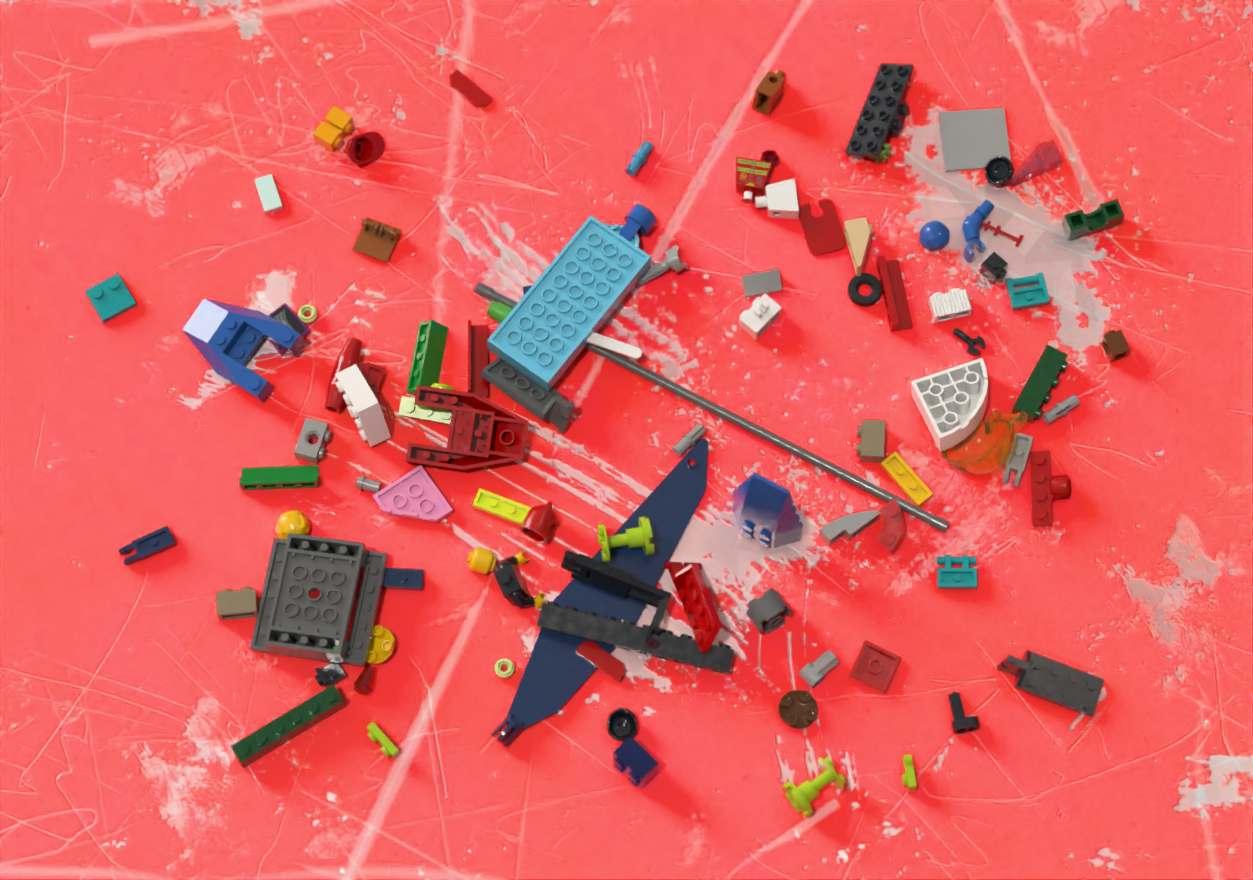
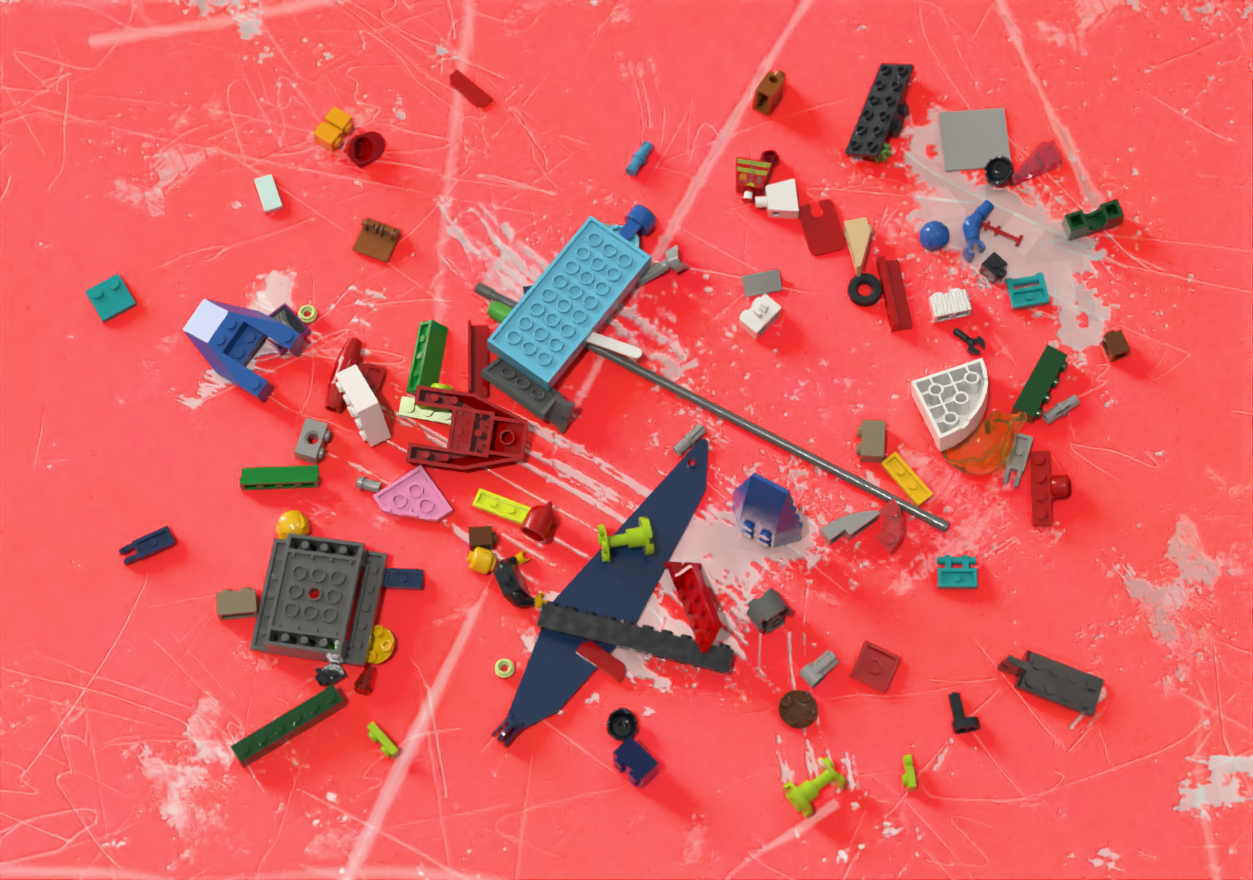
(482, 537): none -> reddish brown brick
(620, 584): black hinge -> none

